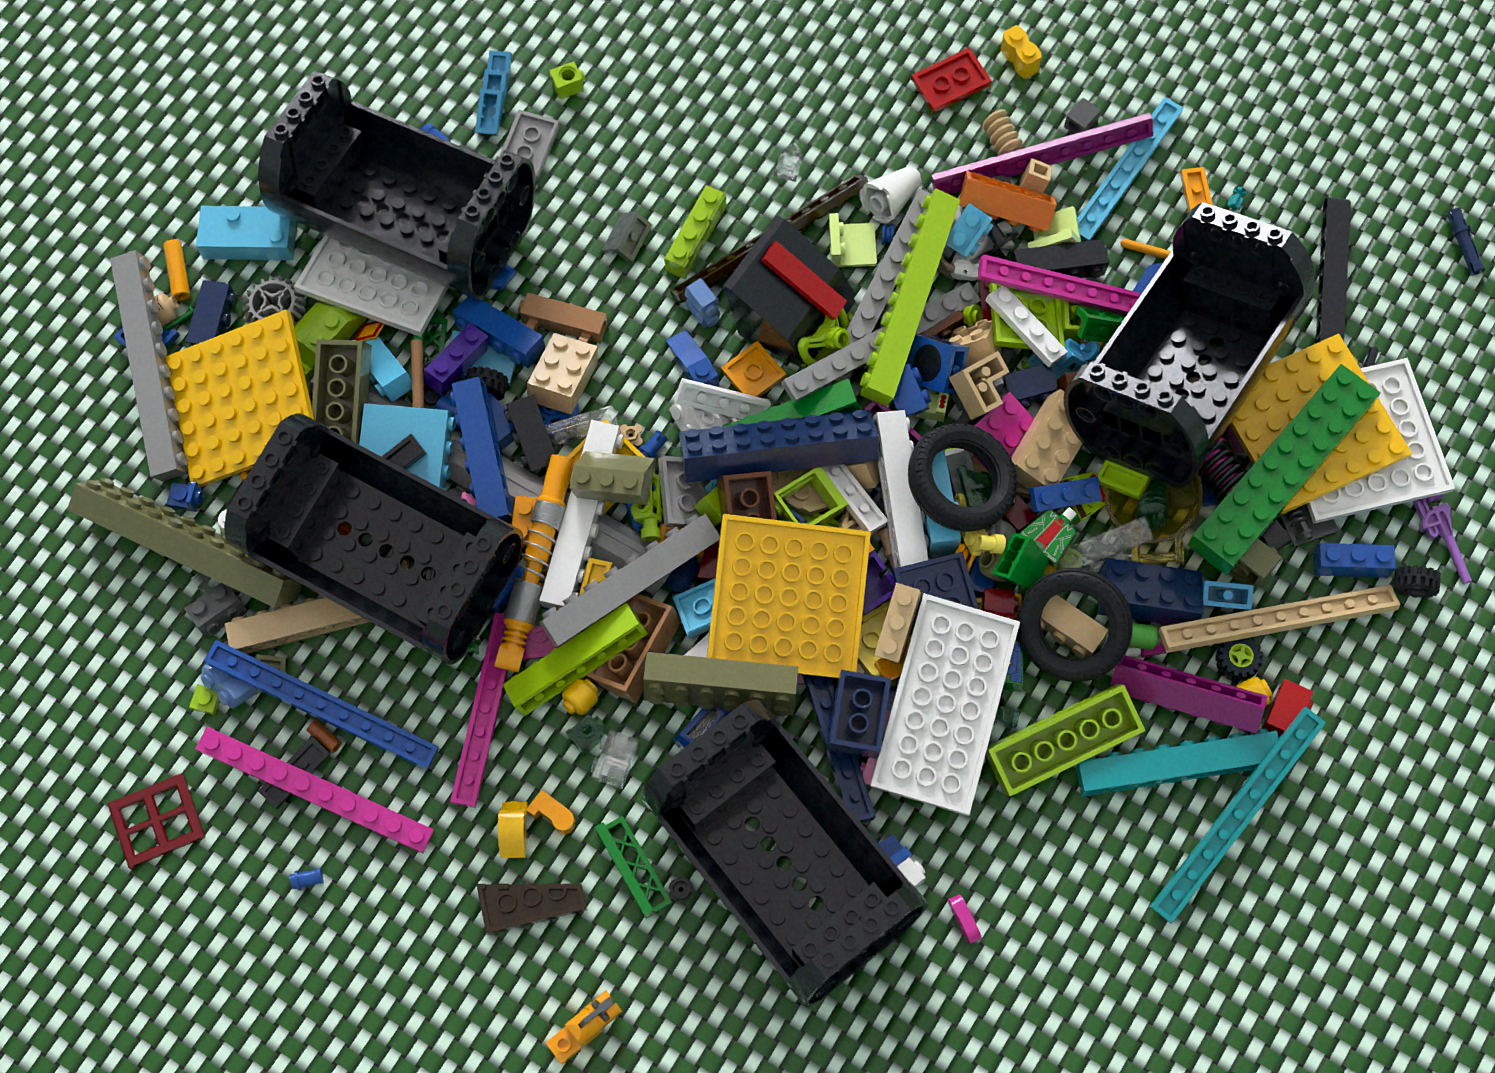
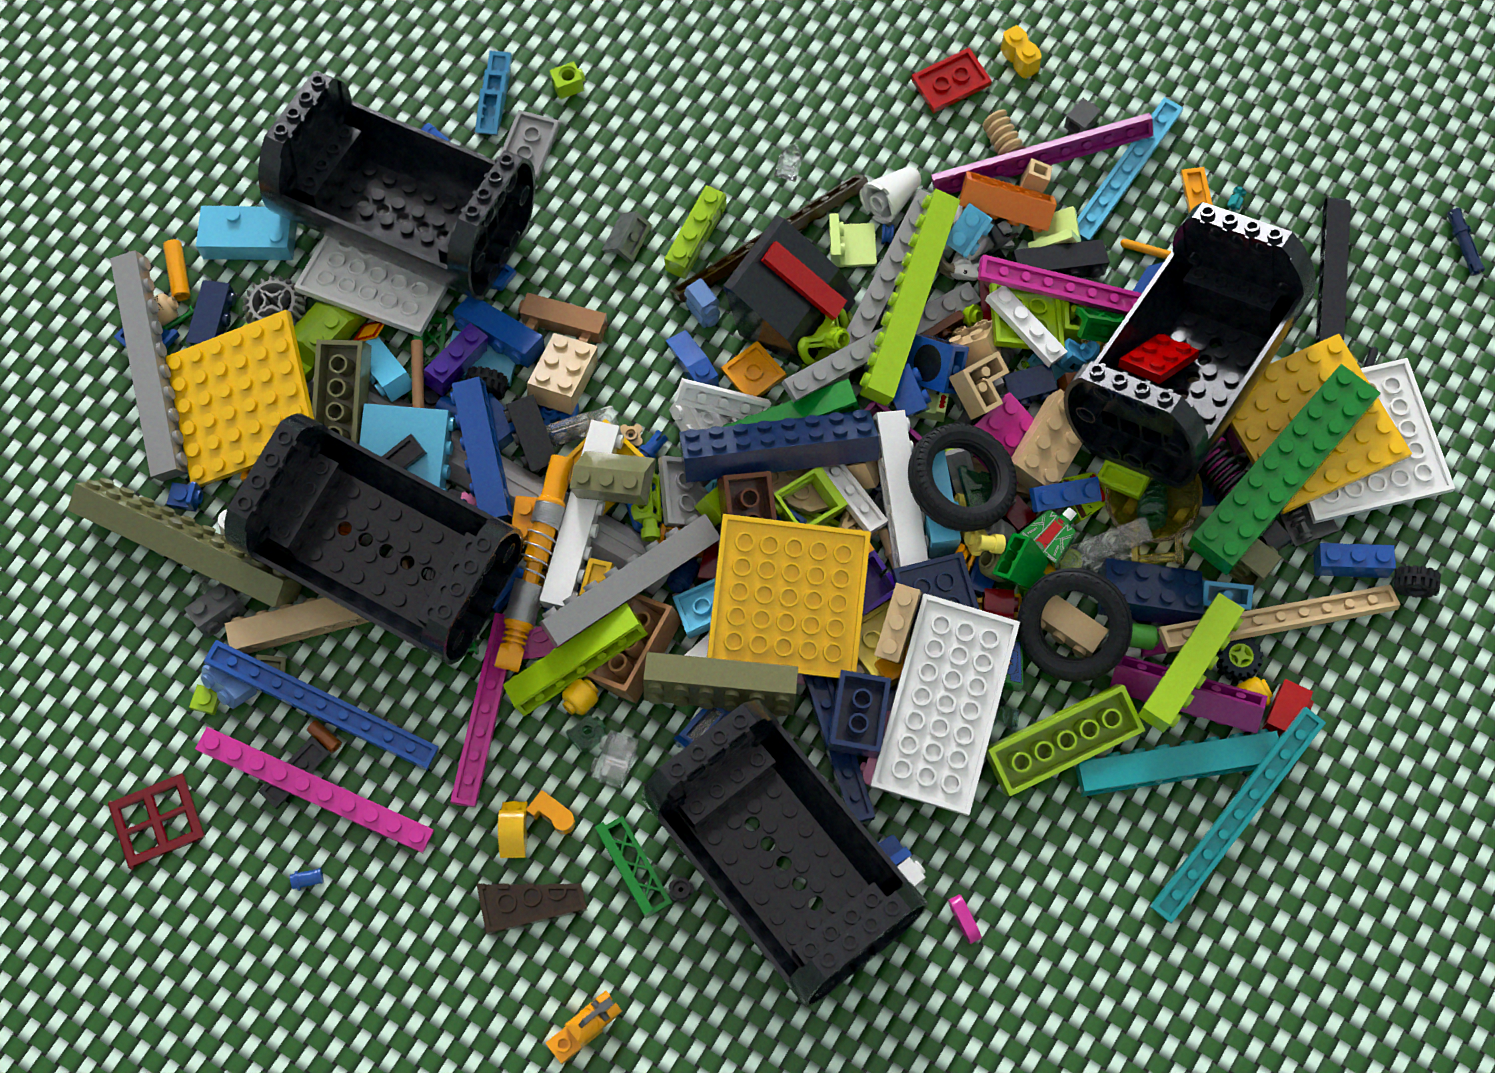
(1159, 358): none -> red plate
(1191, 662): none -> lime brick
(1438, 521): medium lavender piece -> none

